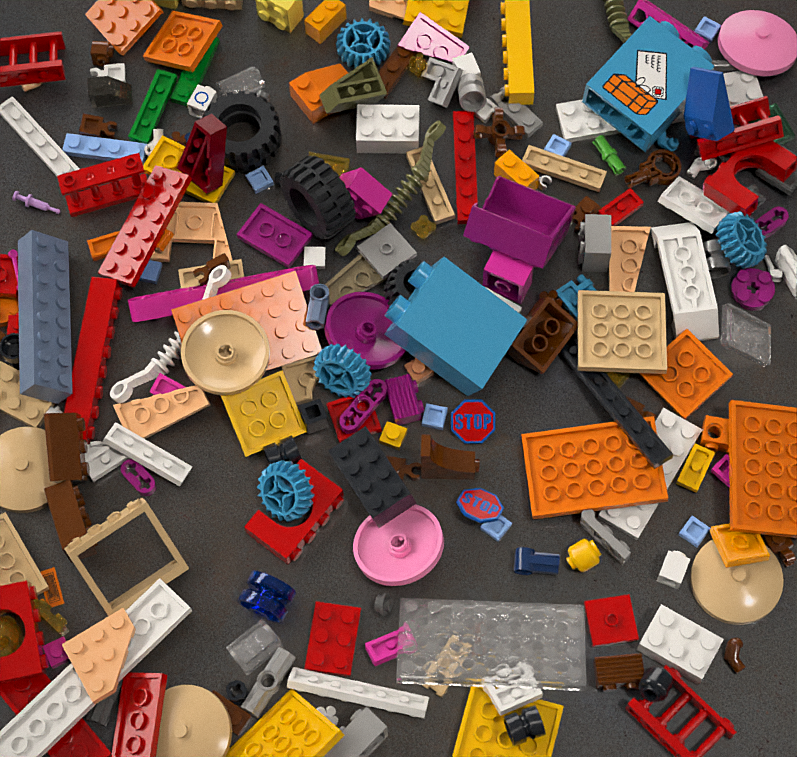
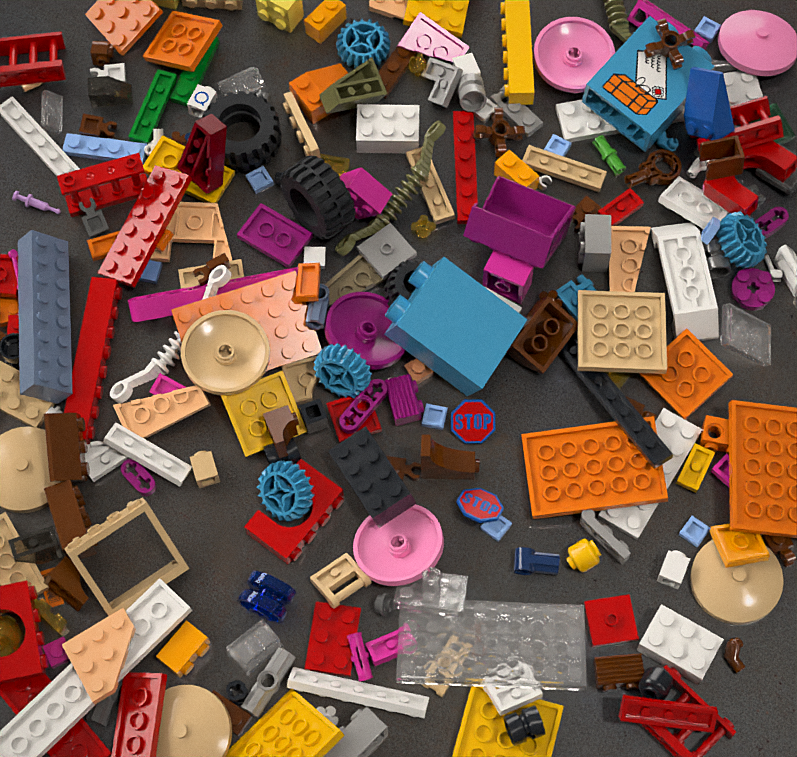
(36, 547): none -> clear smoke slope
(51, 111): none -> clear plate
(66, 583): none -> reddish brown arch
(95, 220): none -> dark grey plate
(183, 649): none -> light orange brick
(204, 468): none -> tan brick
(281, 427): none -> reddish brown arch
(297, 121): none -> tan plate
(308, 282): none -> orange tile
(337, 574): none -> tan plate
(364, 671): none -> dark pink pin
(393, 435): yellow plate -> none
(433, 594): none -> clear plate
(571, 53): none -> bright pink dish
(668, 713): none -> red plate
(669, 36): none -> reddish brown pin
(710, 230): none -> light blue tile
(718, 149): none -> reddish brown piece

